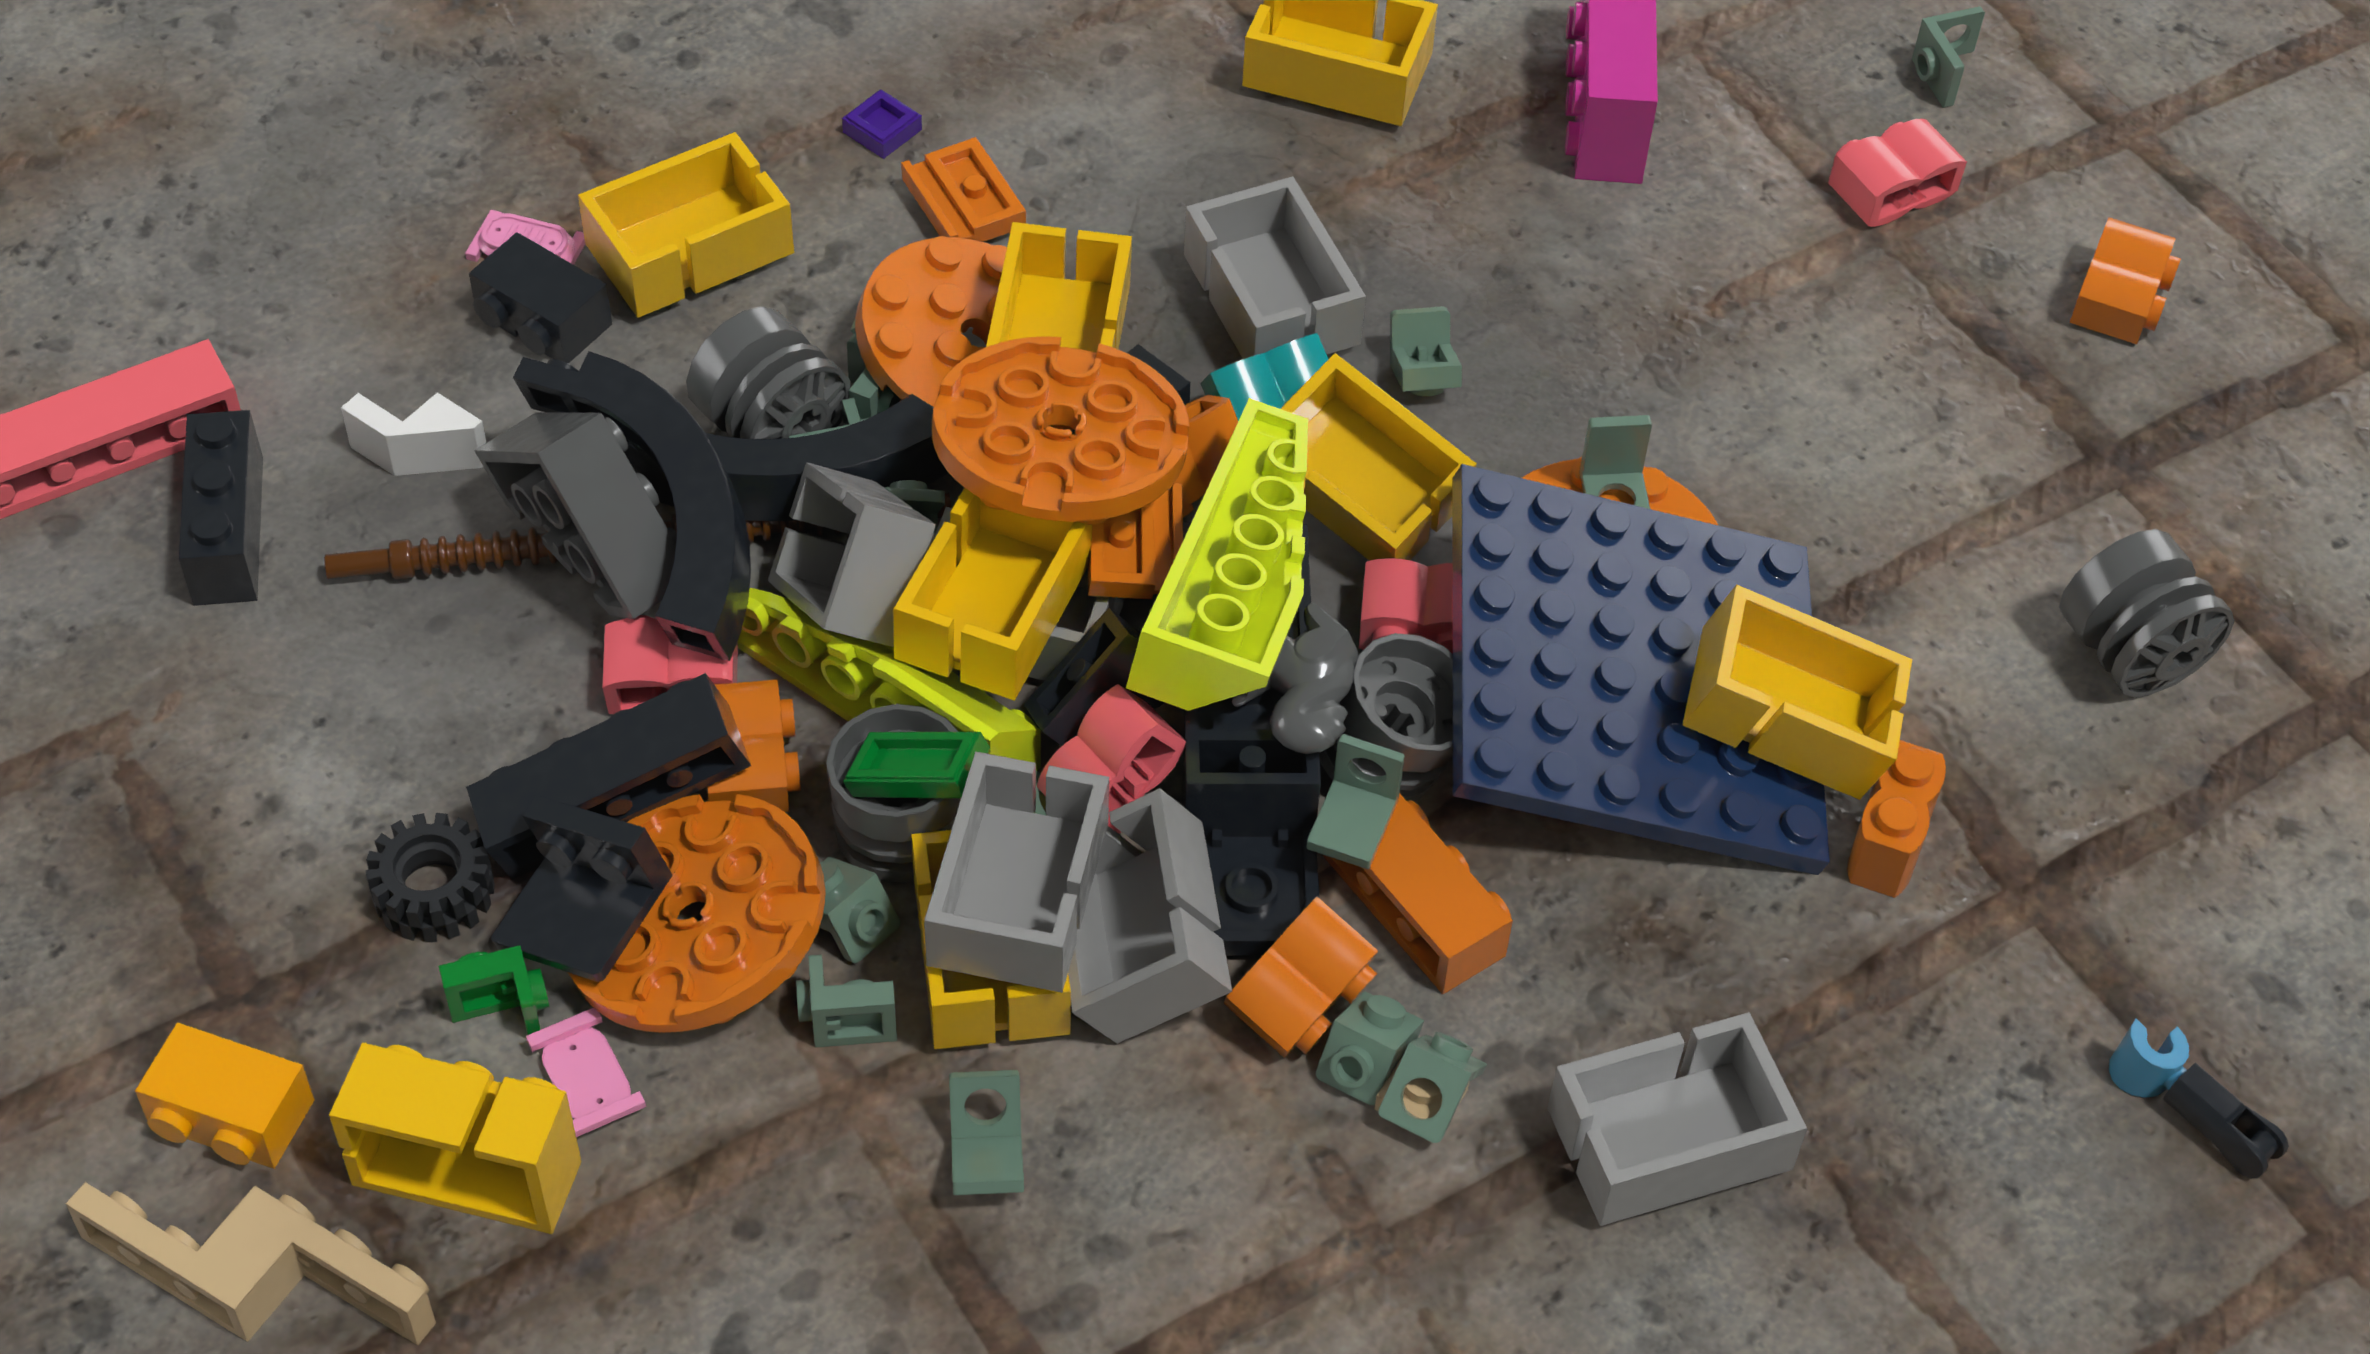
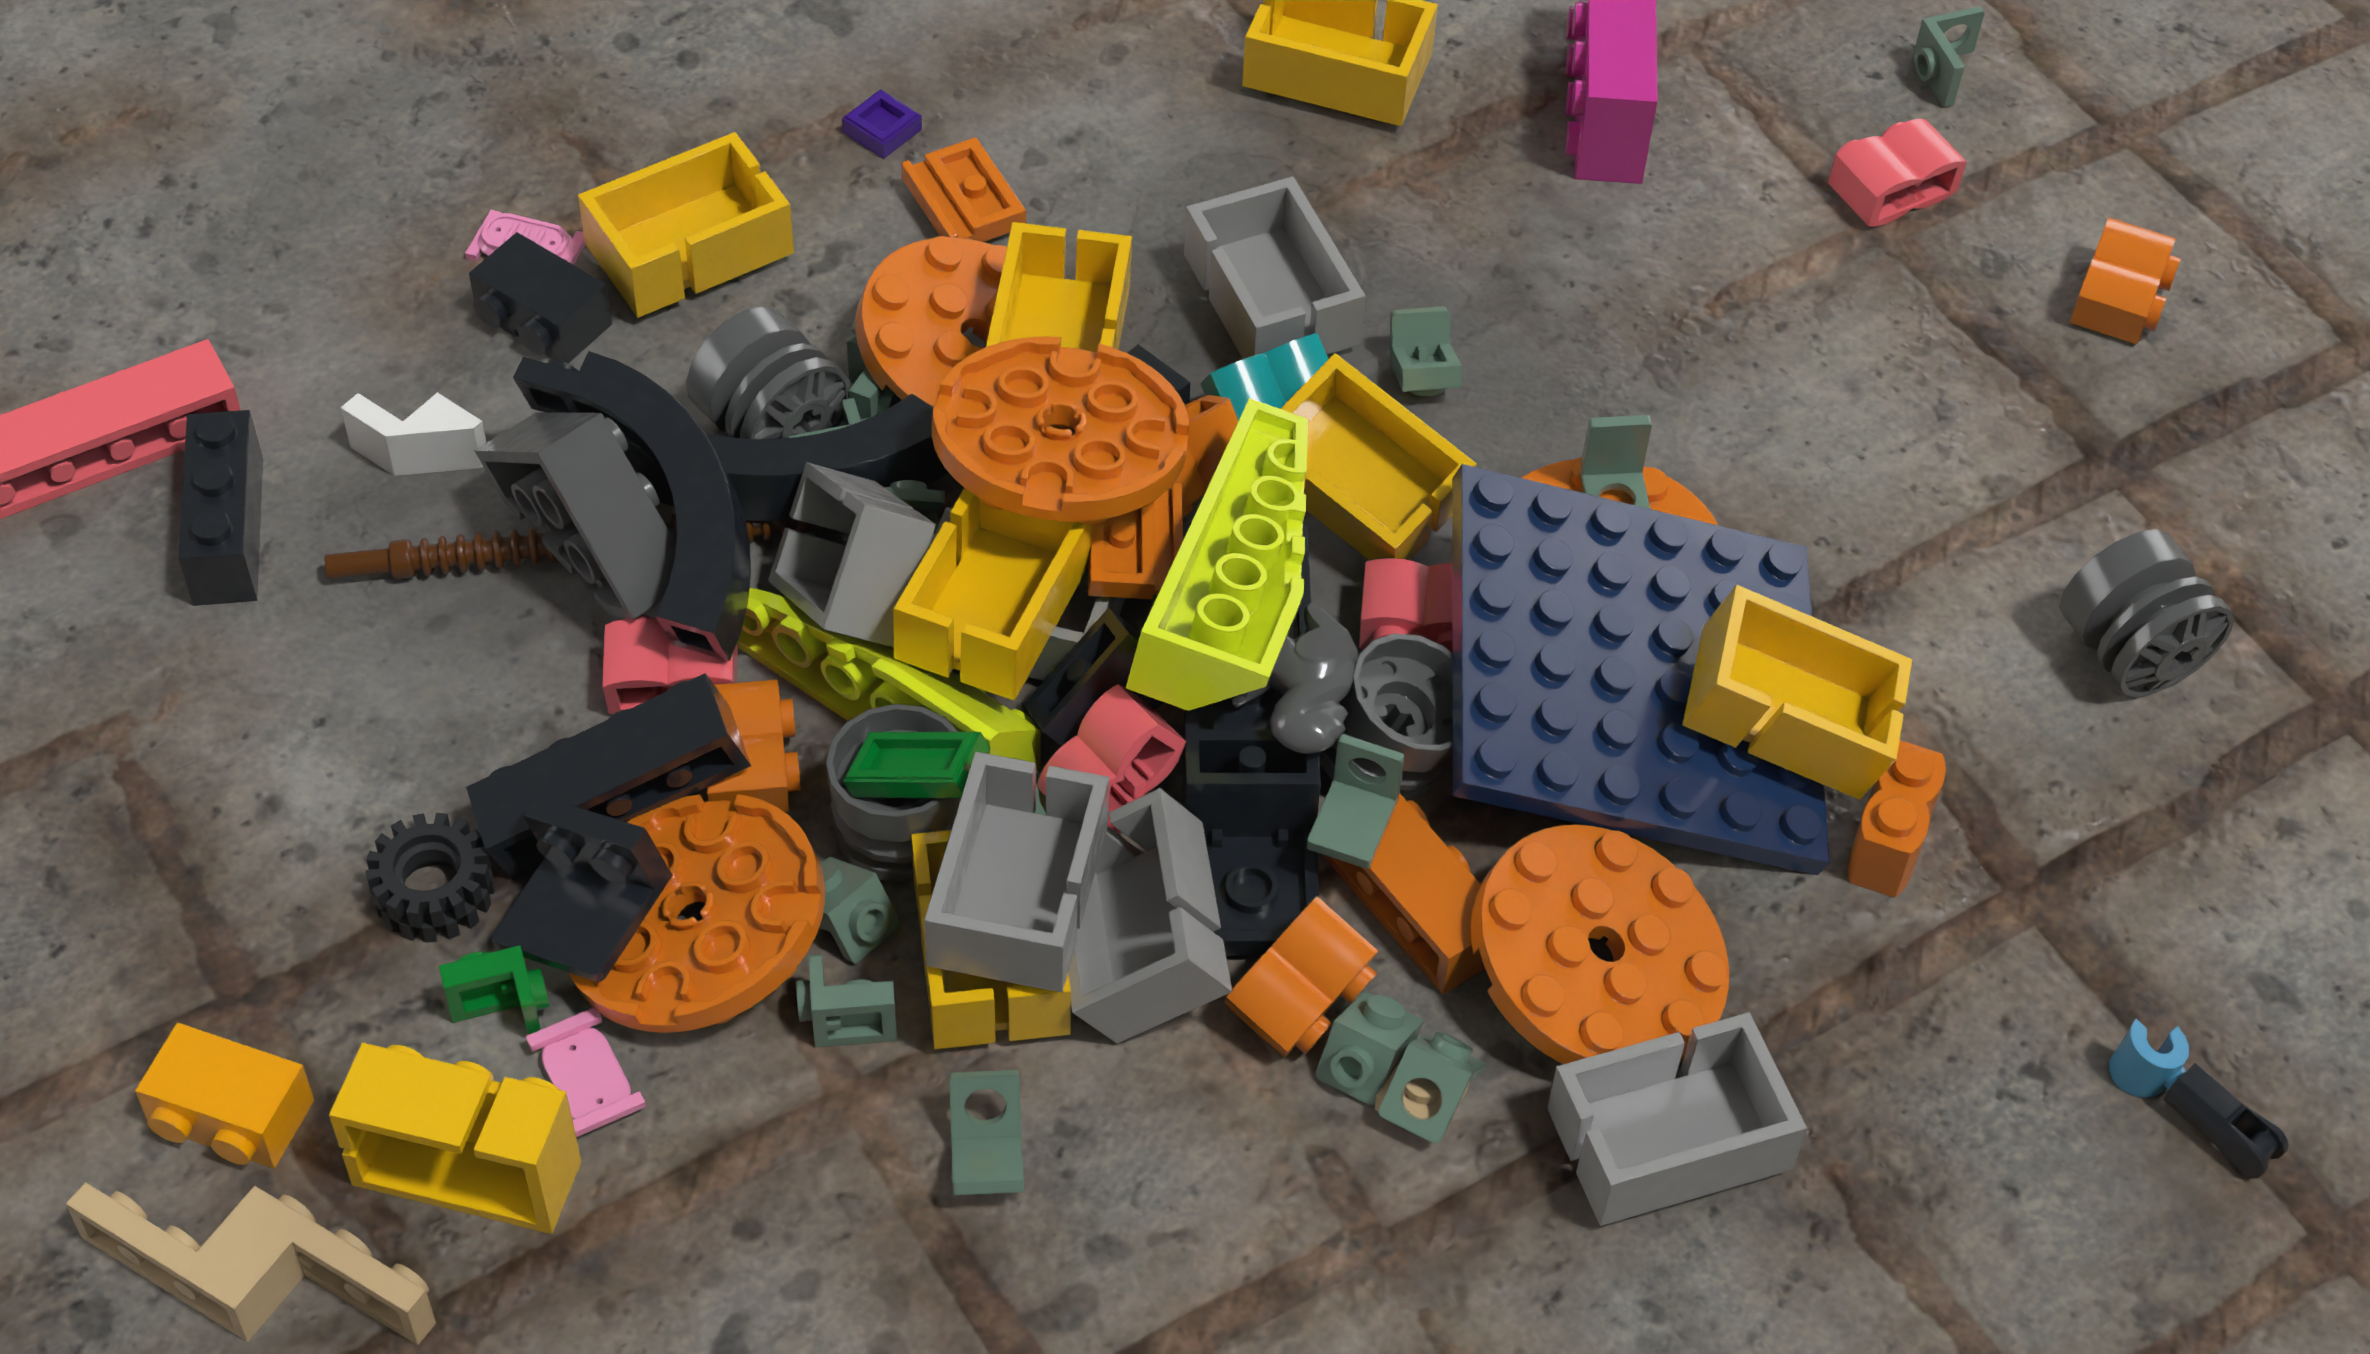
(1586, 884): none -> orange plate

